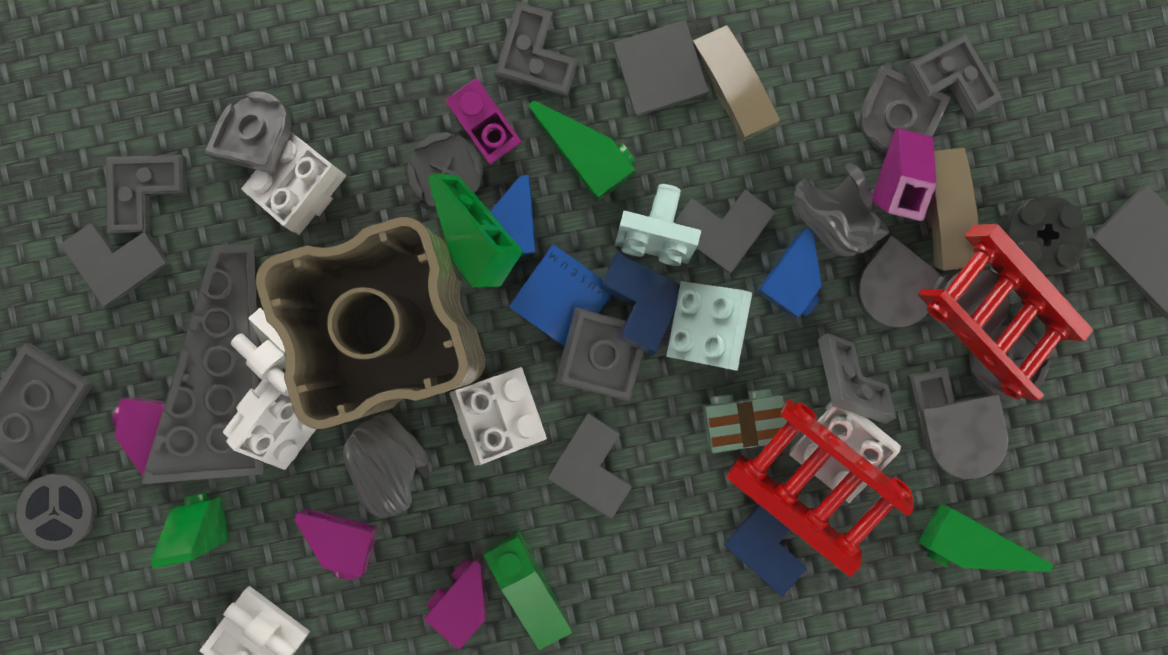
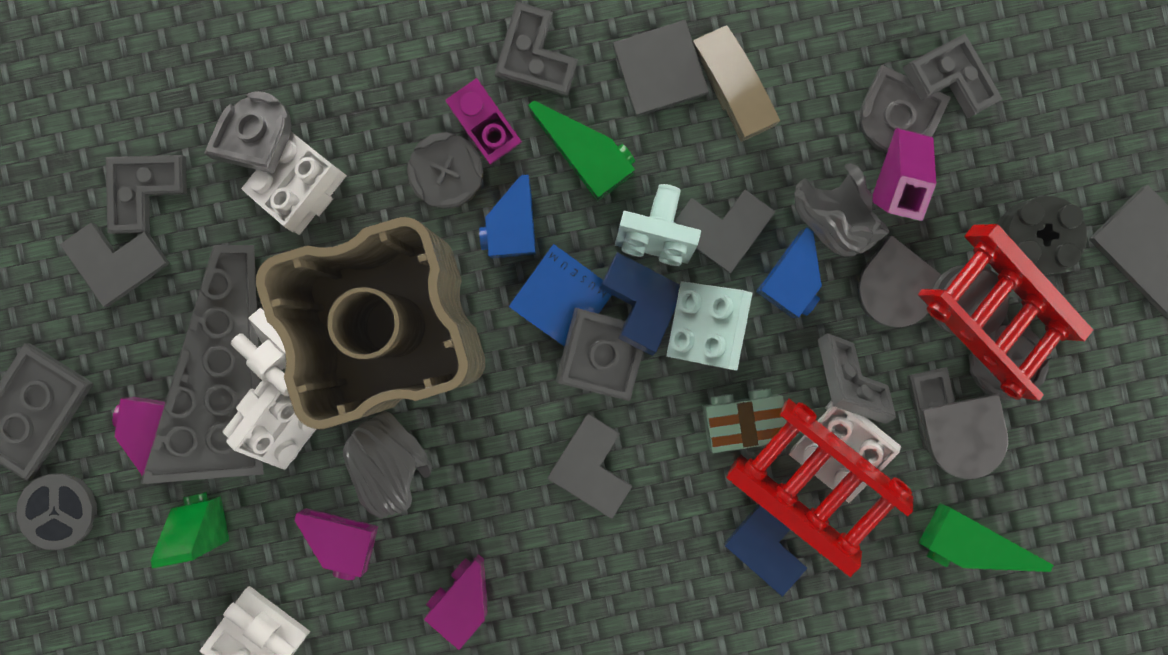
(473, 235): green slope -> none
(498, 416): white plate -> none
(527, 590): green slope -> none
(952, 210): dark tan slope -> none

